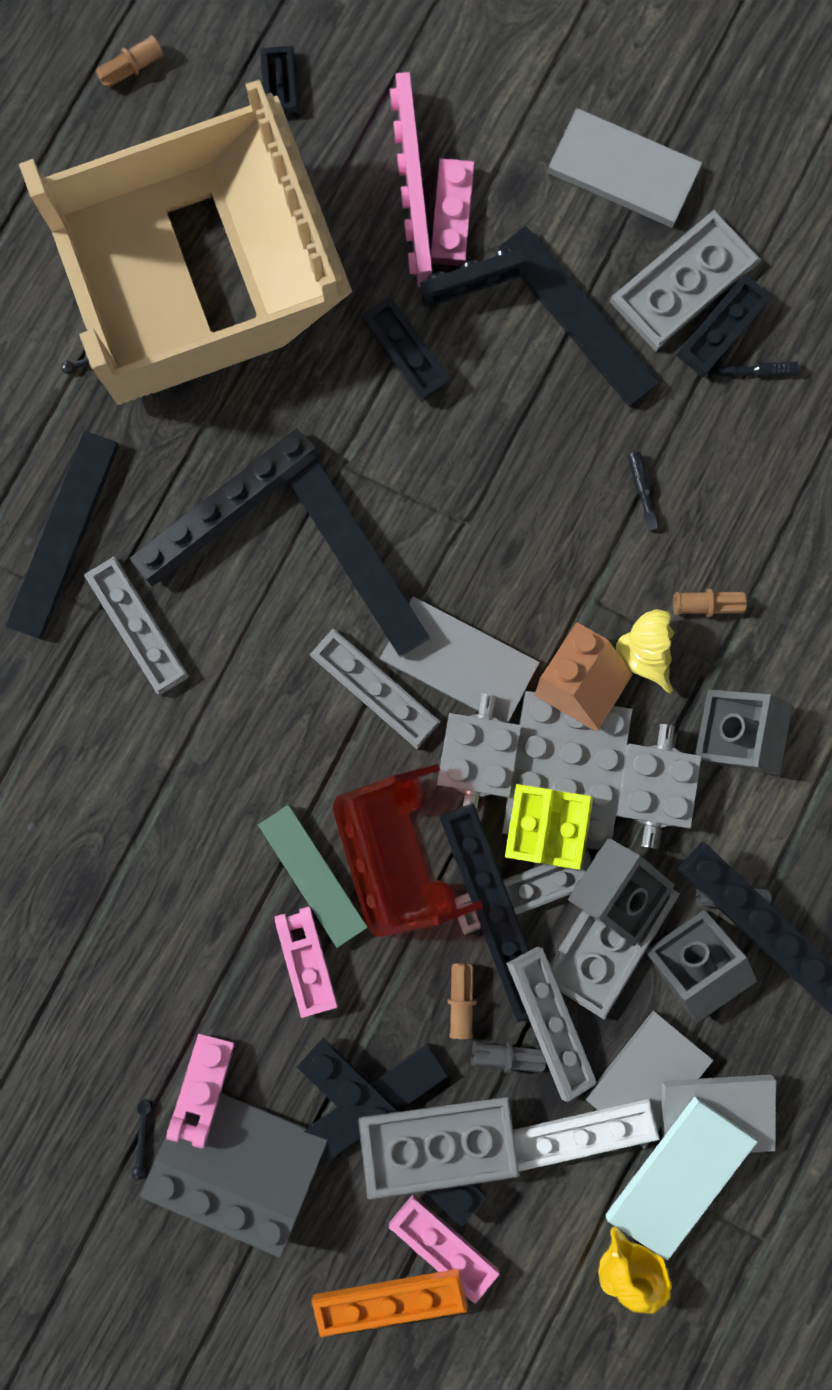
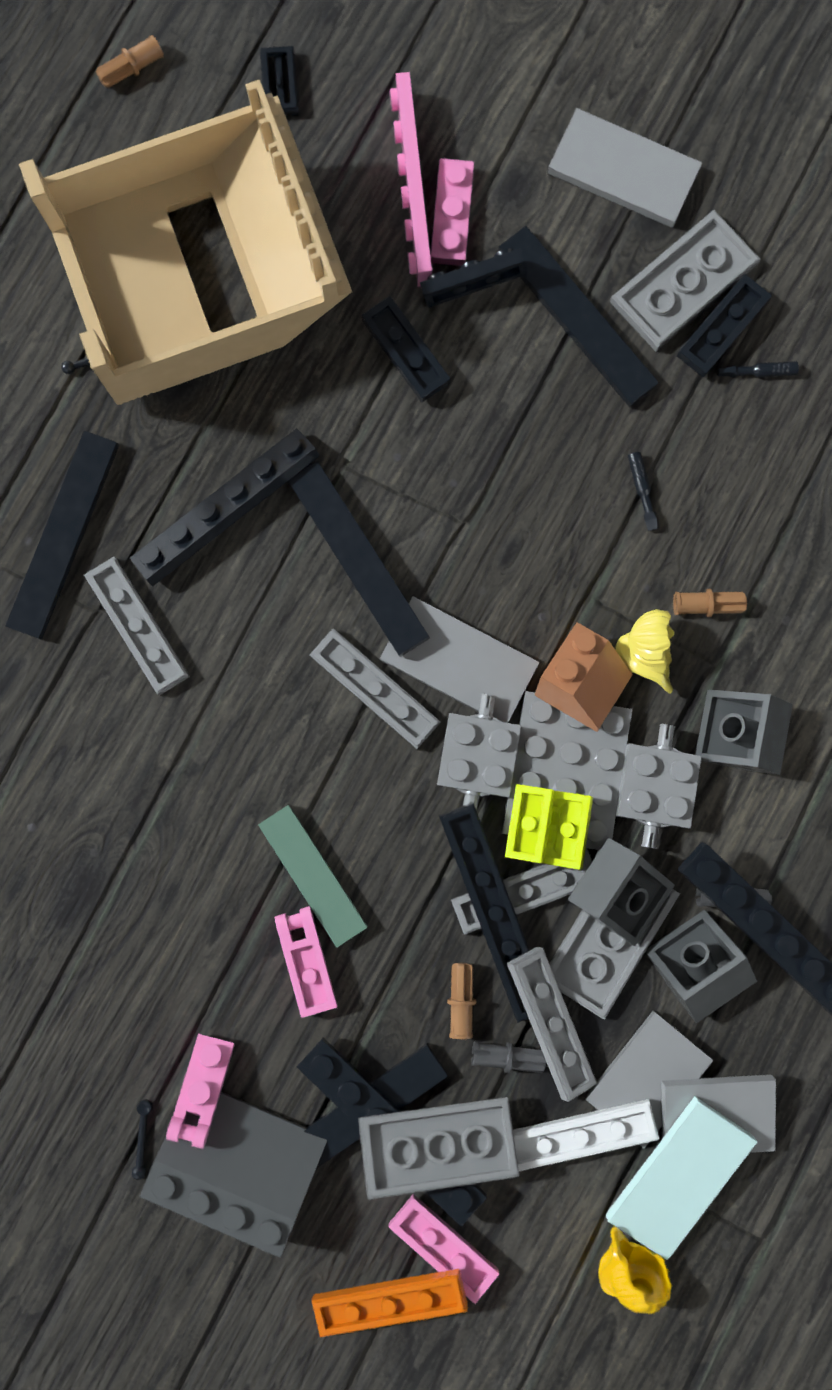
(388, 859): clear red windscreen -> none

